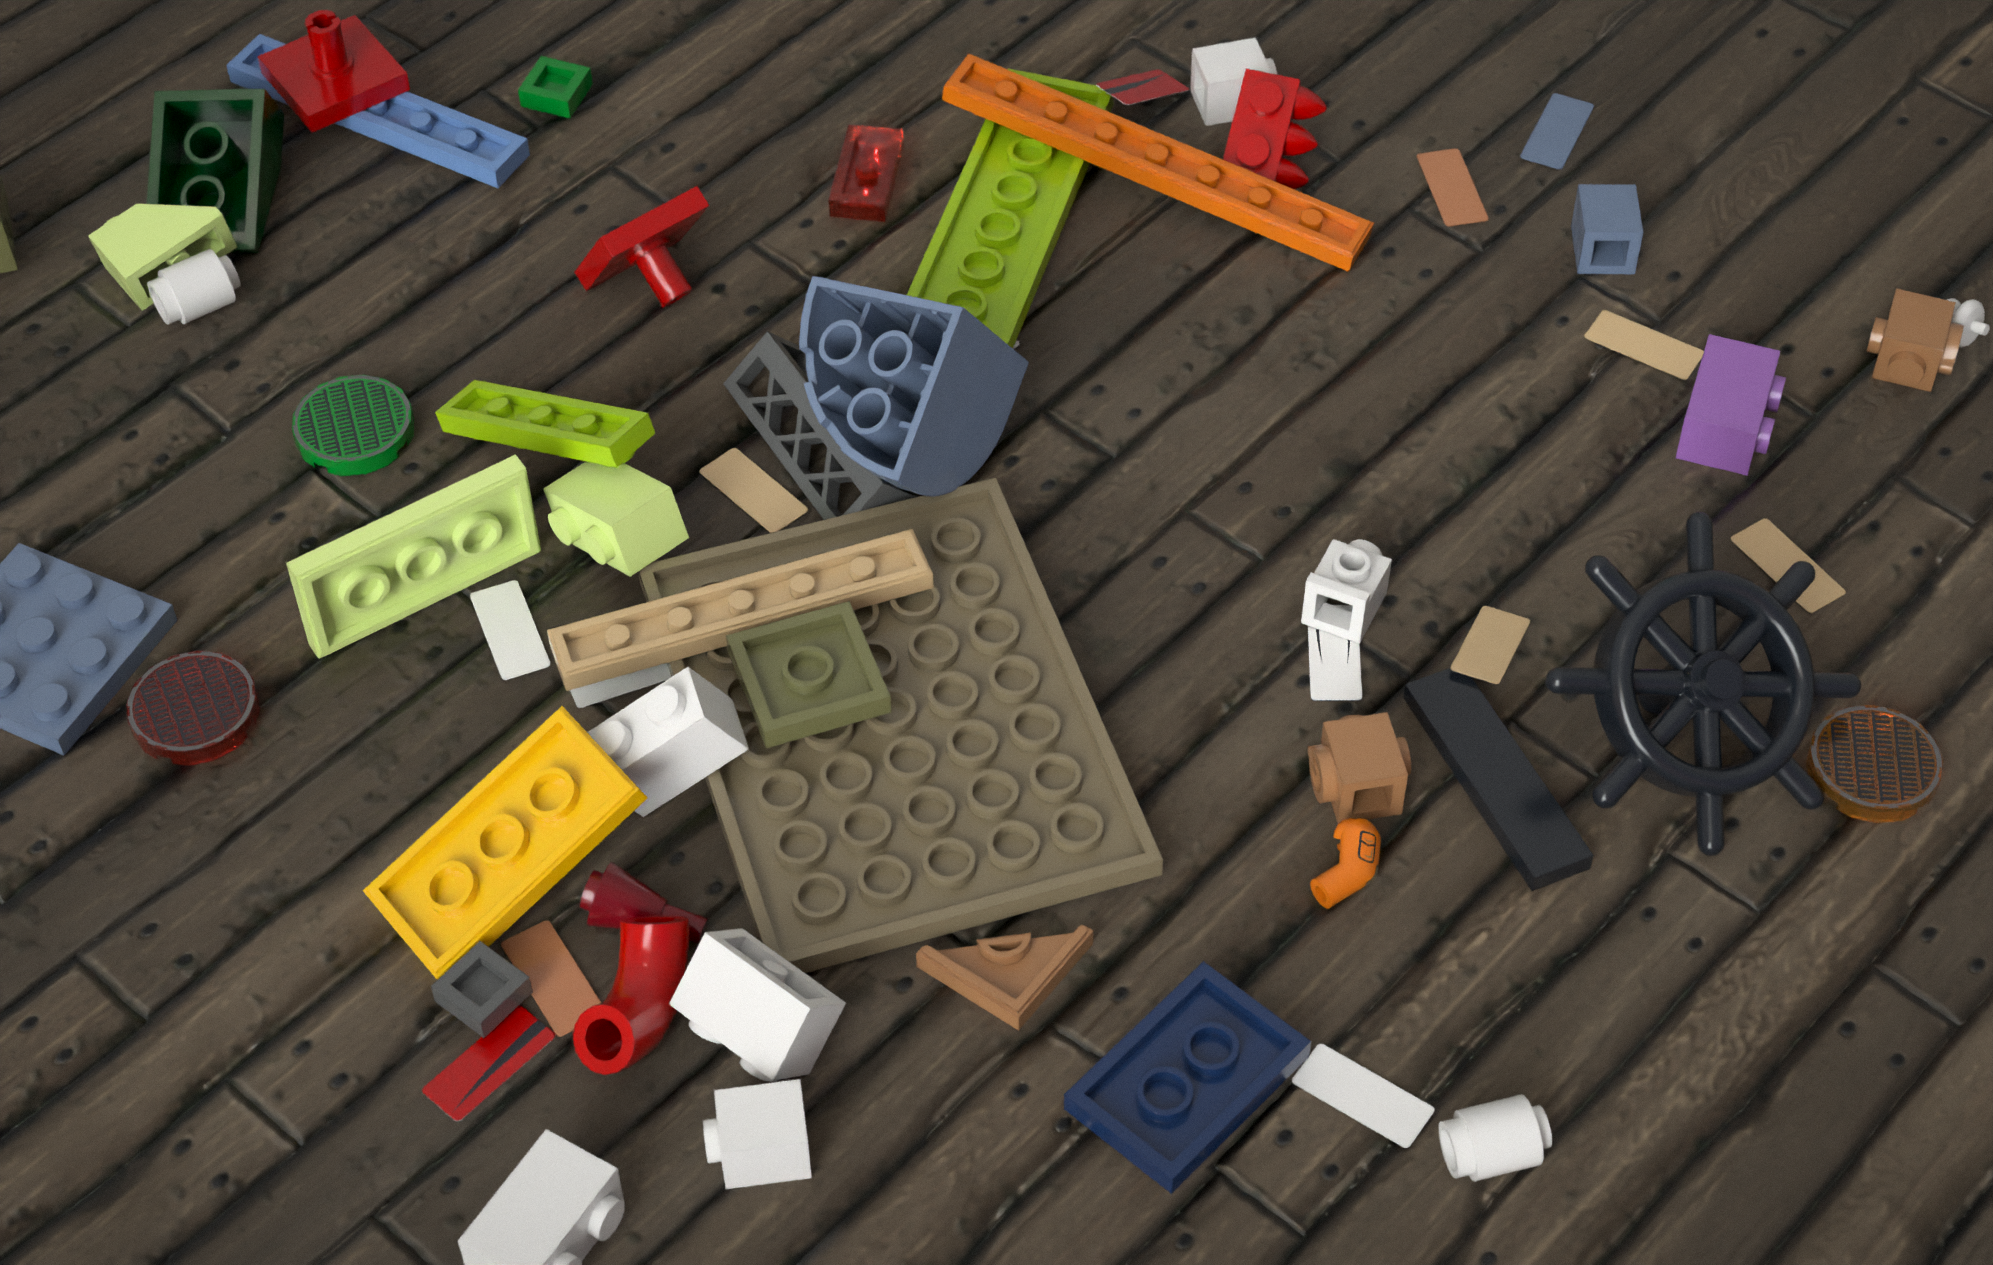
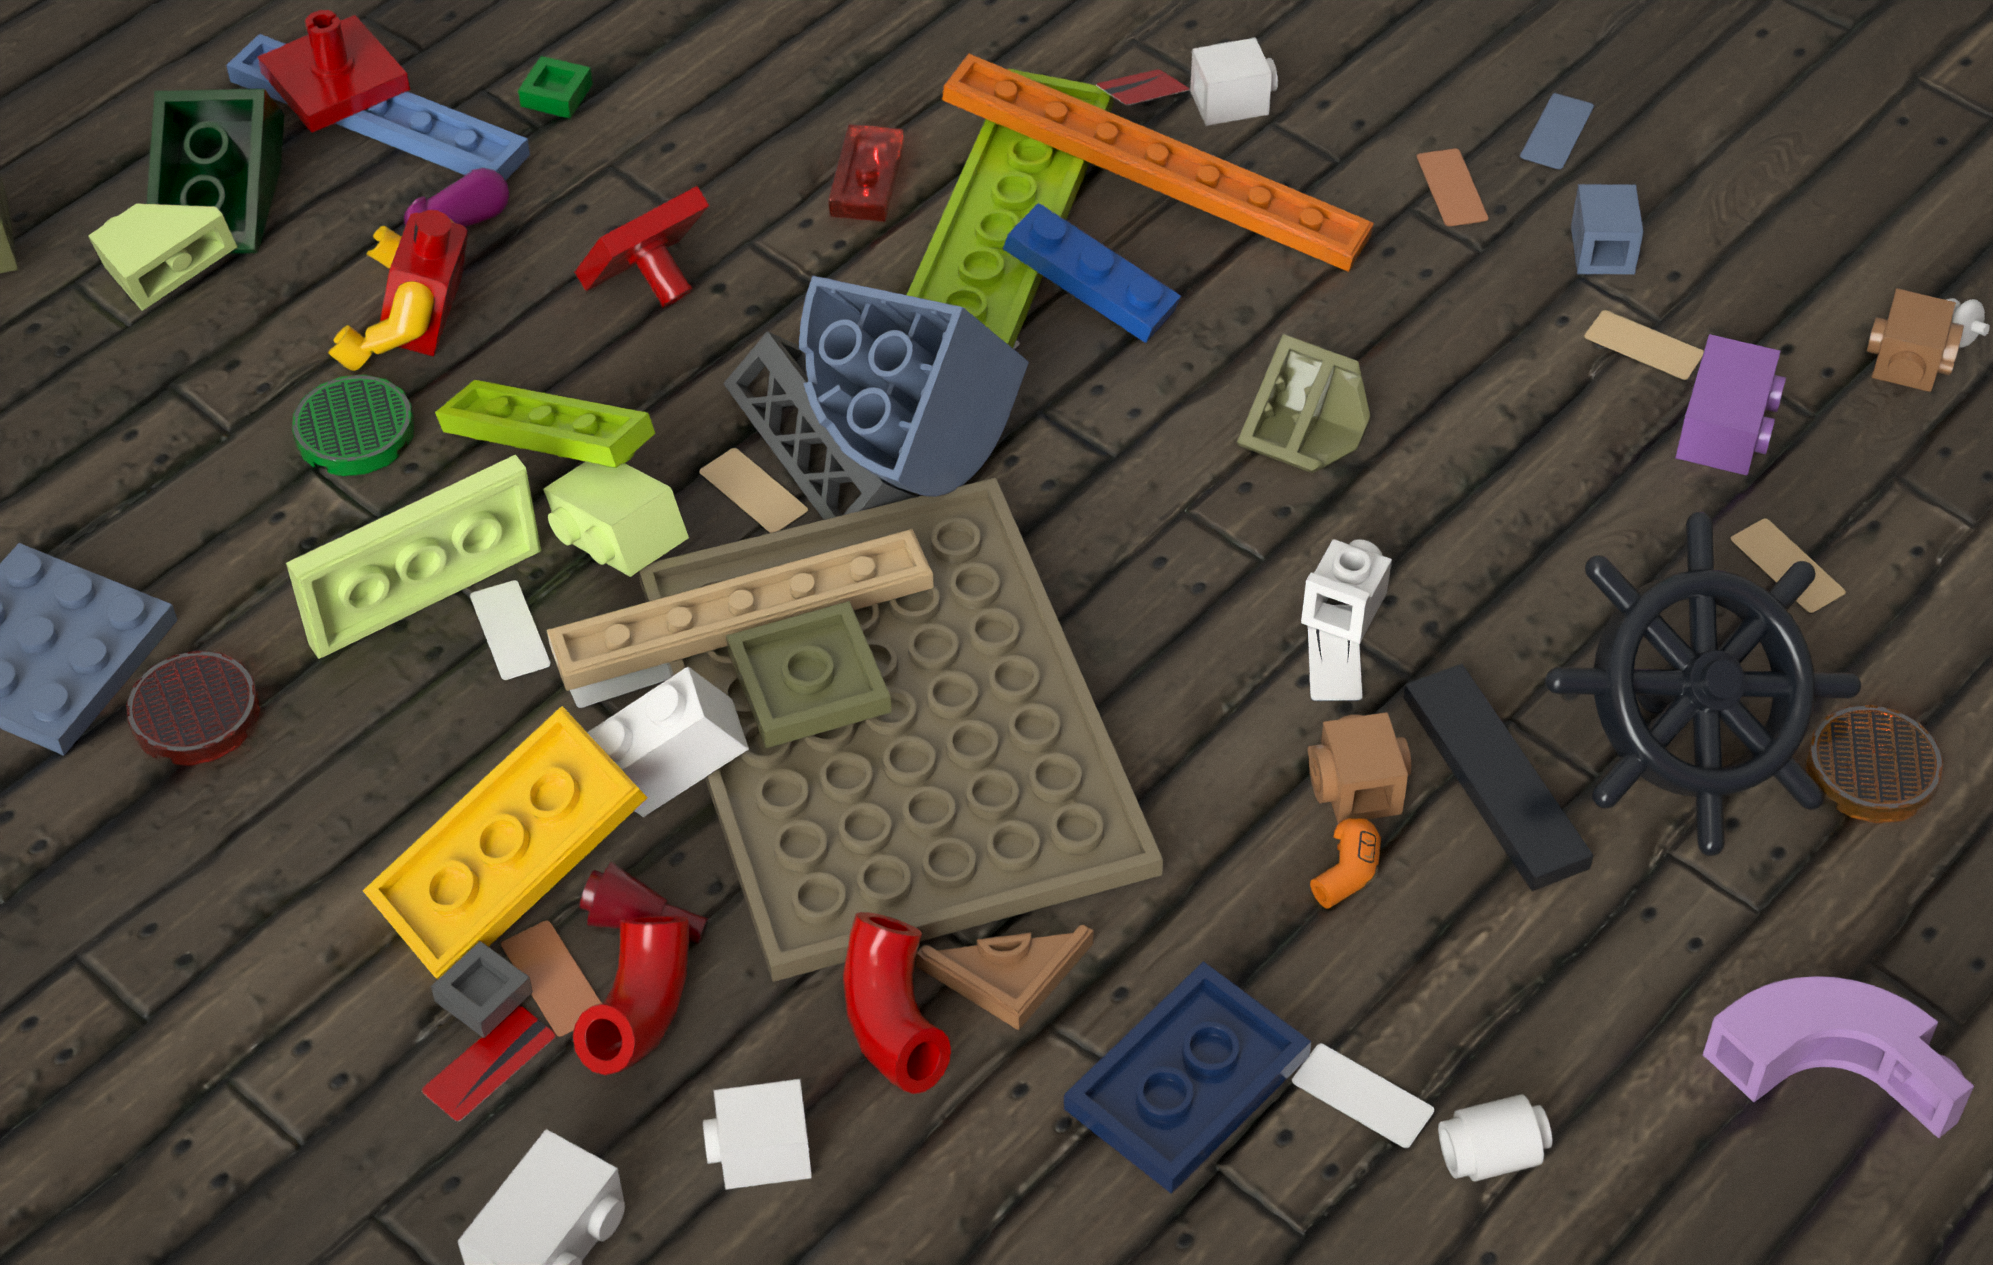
(194, 287): white brick -> none
(419, 289): none -> torso
(468, 201): none -> magenta piece
(756, 1005): white brick -> none
(884, 1004): none -> red cylinder
(1091, 272): none -> blue plate
(1265, 130): red plate -> none
(1307, 407): none -> olive slope
(1490, 645): tan sticker -> none
(1839, 1026): none -> lavender arch

